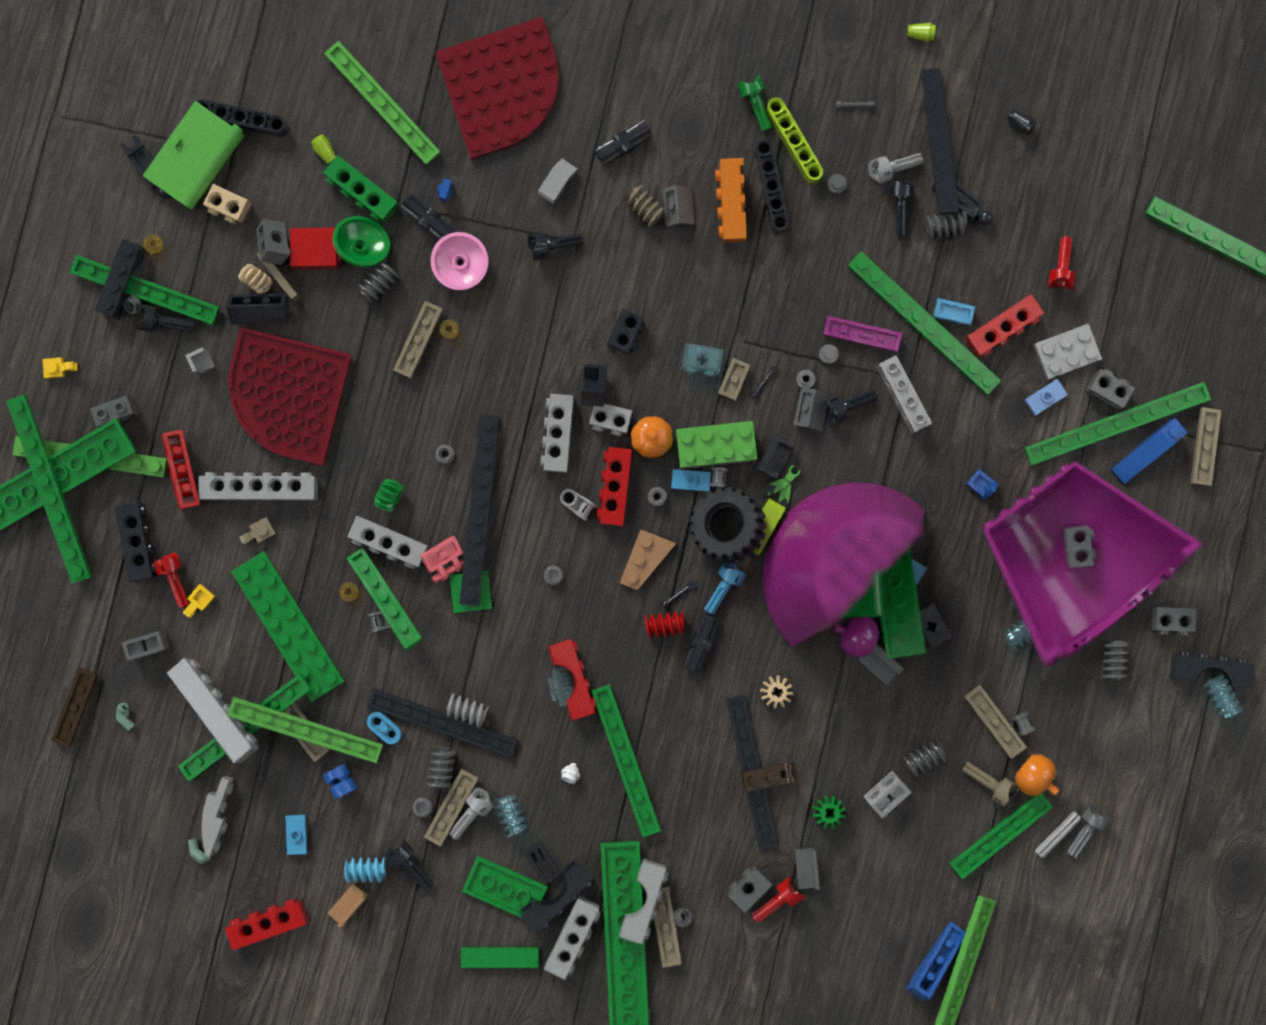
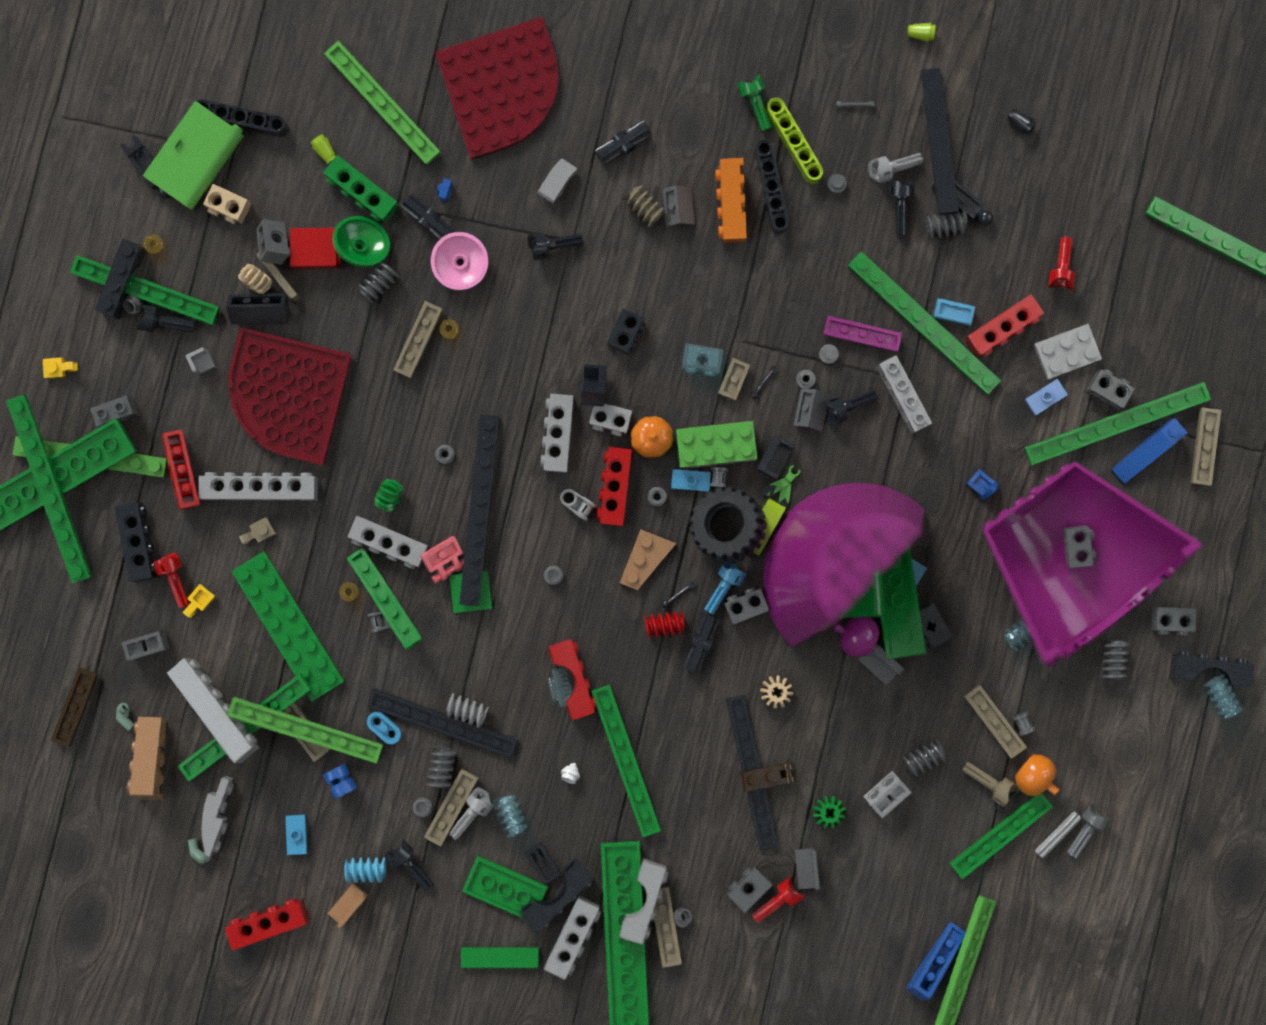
(147, 758): none -> medium nougat wedge
(747, 610): none -> dark grey brick

